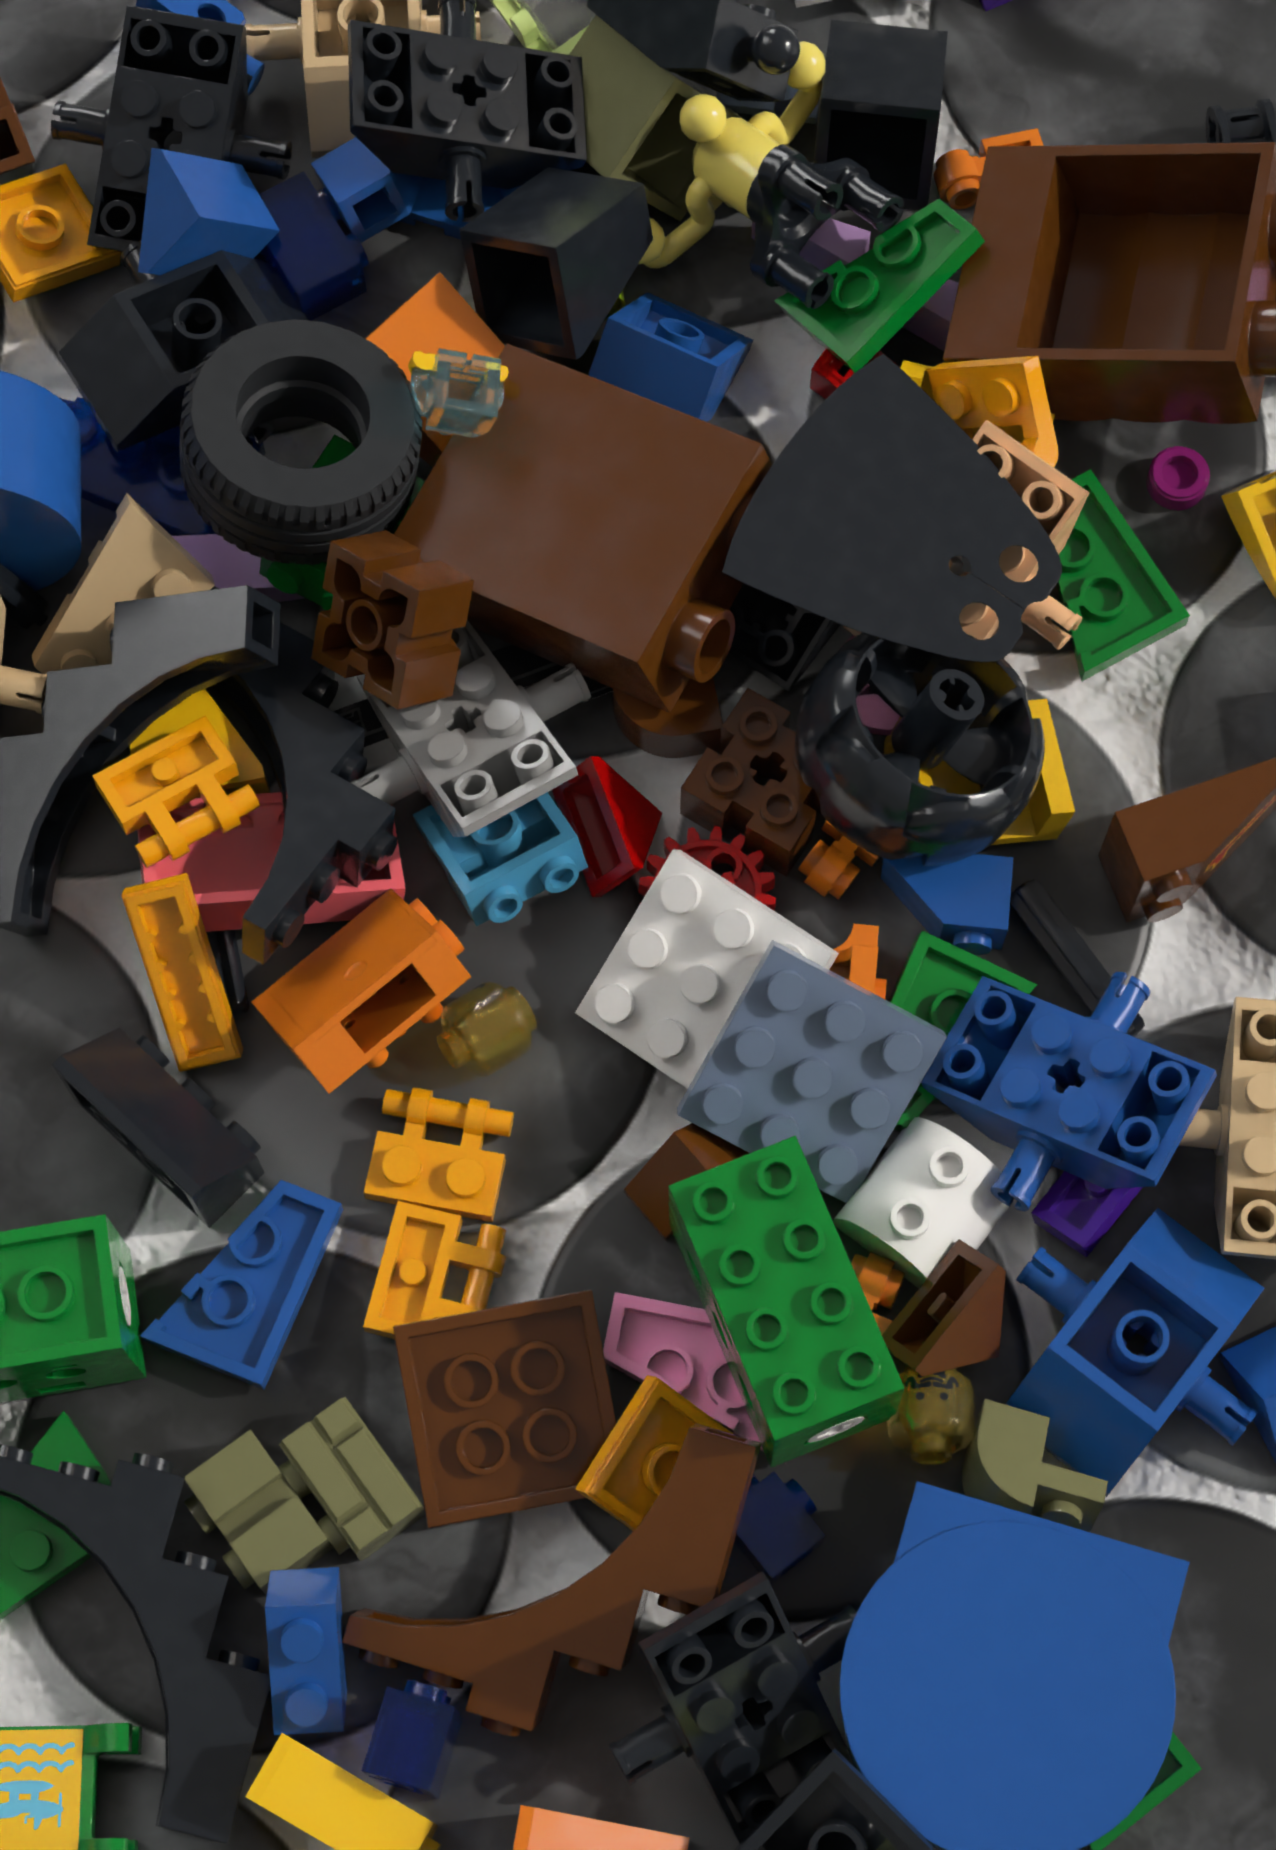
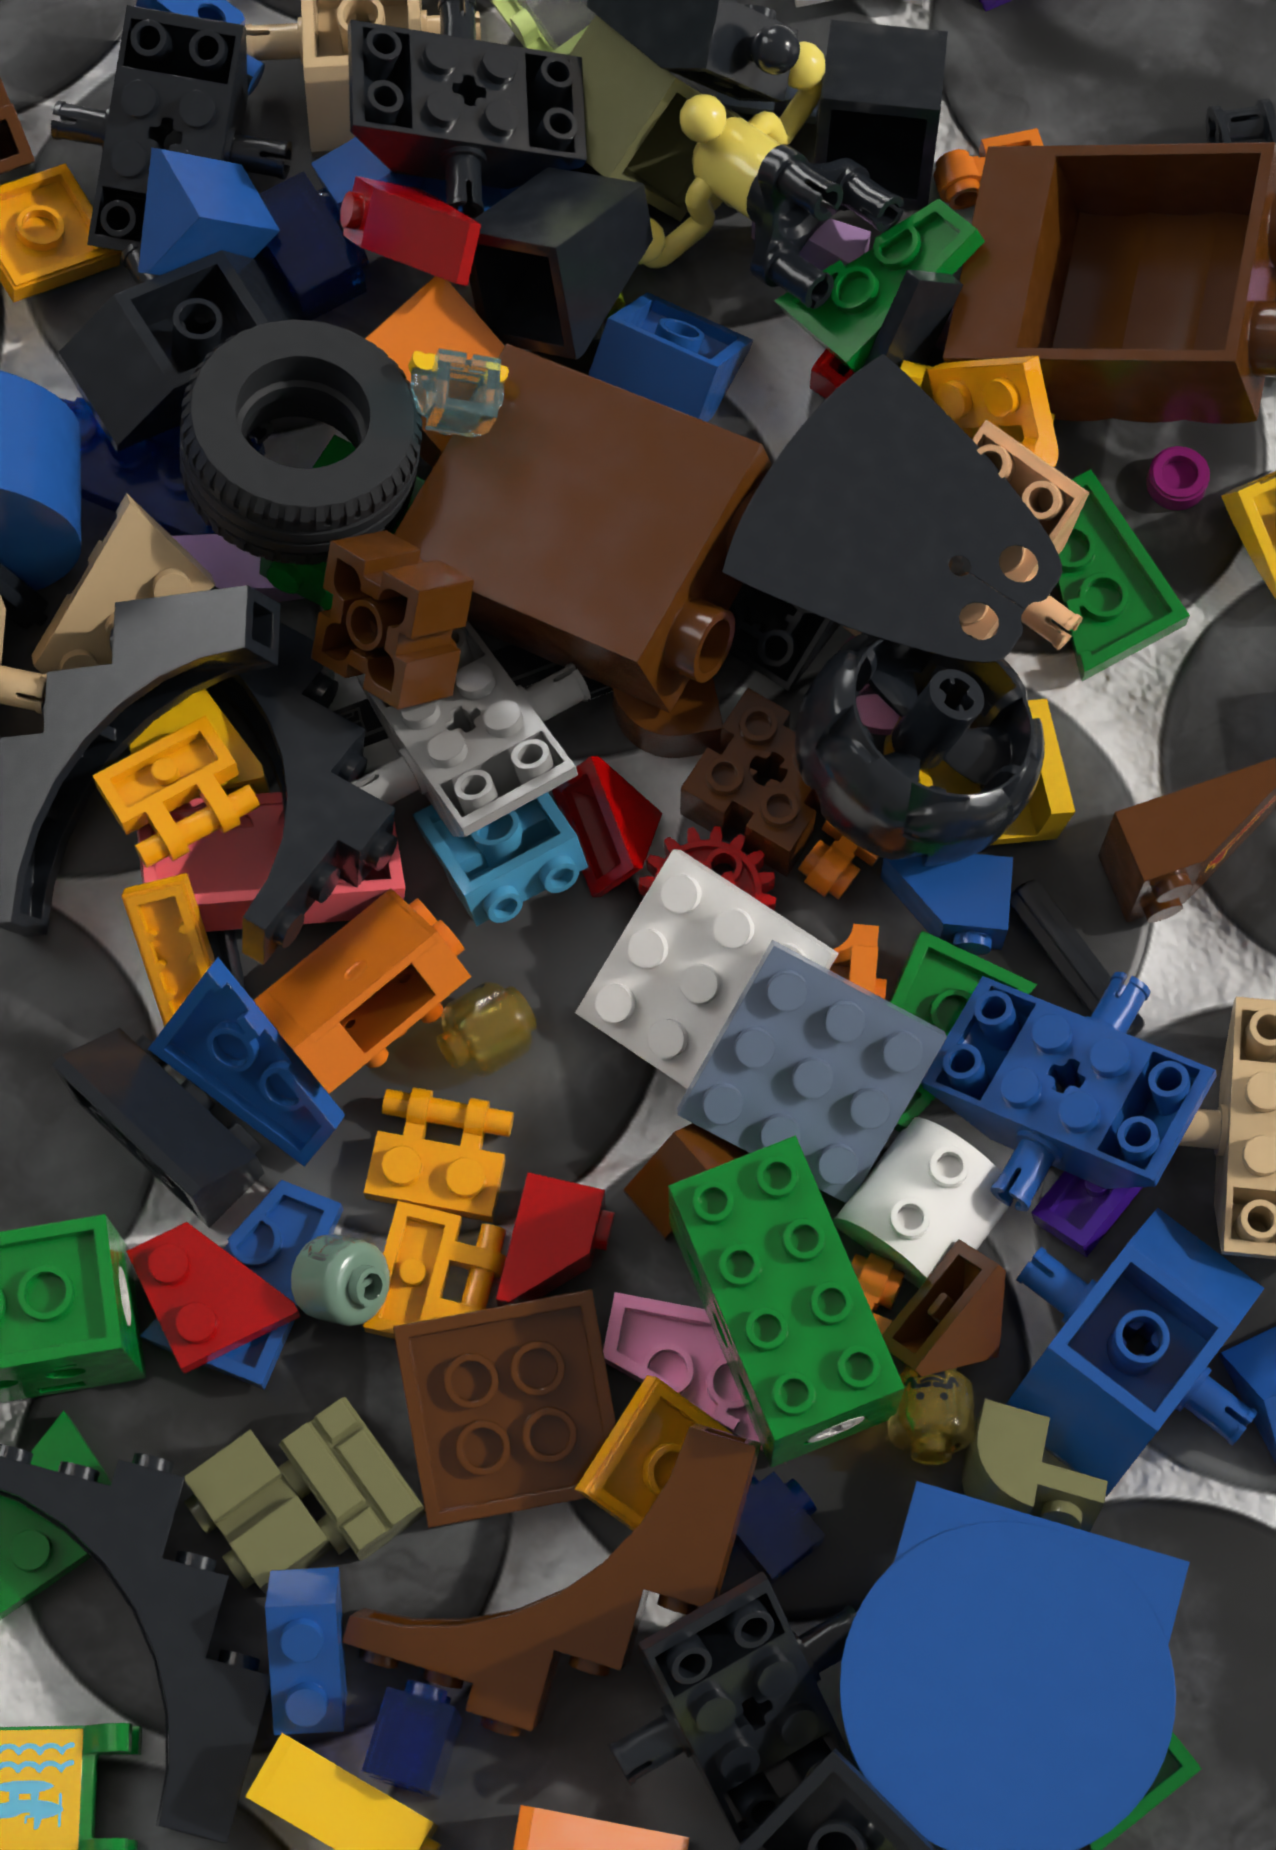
(205, 1296): none -> red wing
(245, 1065): none -> blue wing
(340, 1279): none -> sand green head
(410, 228): none -> red slope
(553, 1237): none -> red slope
(916, 317): none -> black tile

